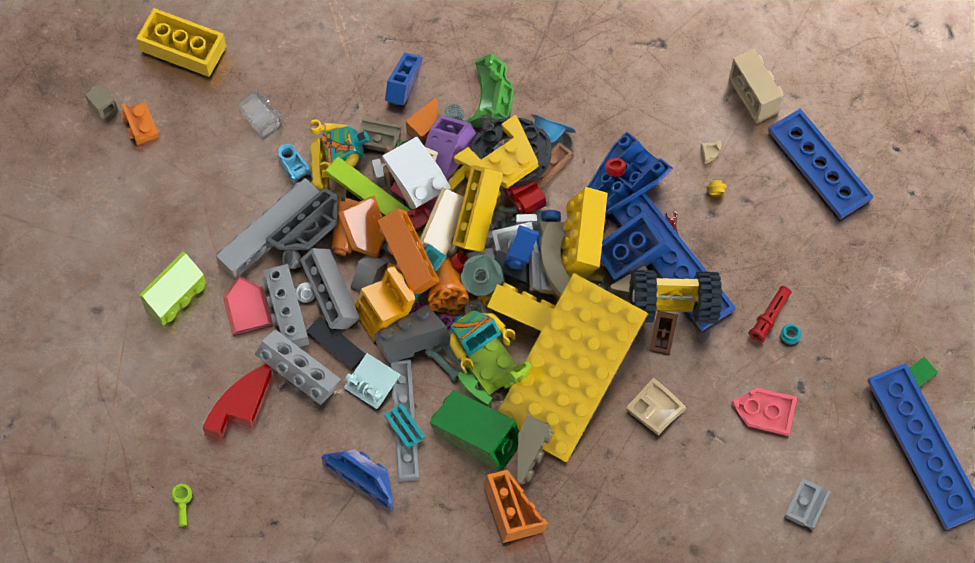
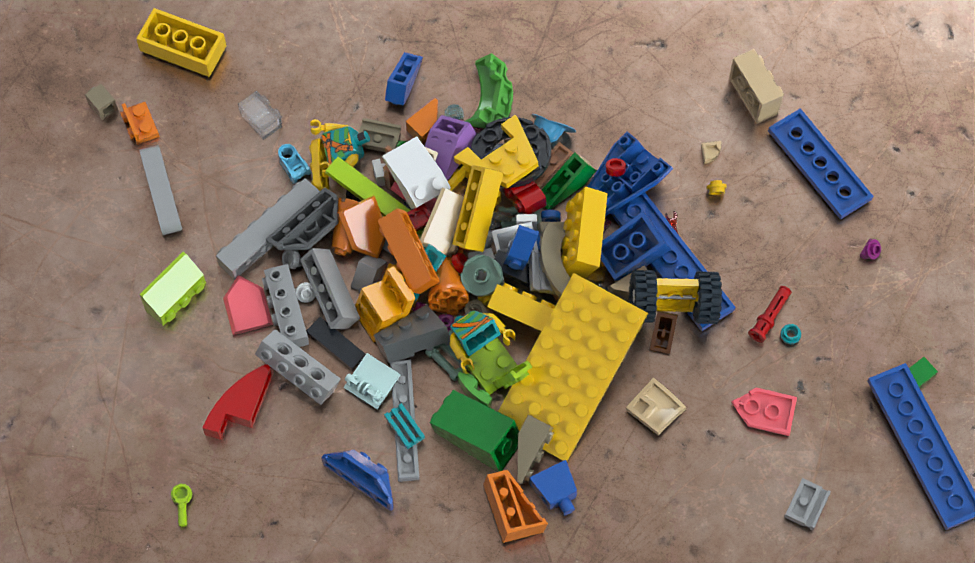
(160, 190): none -> light grey beam
(487, 122): clear smoke arm -> none
(555, 487): none -> blue torso
(567, 180): none -> green slope
(871, 250): none -> magenta plate

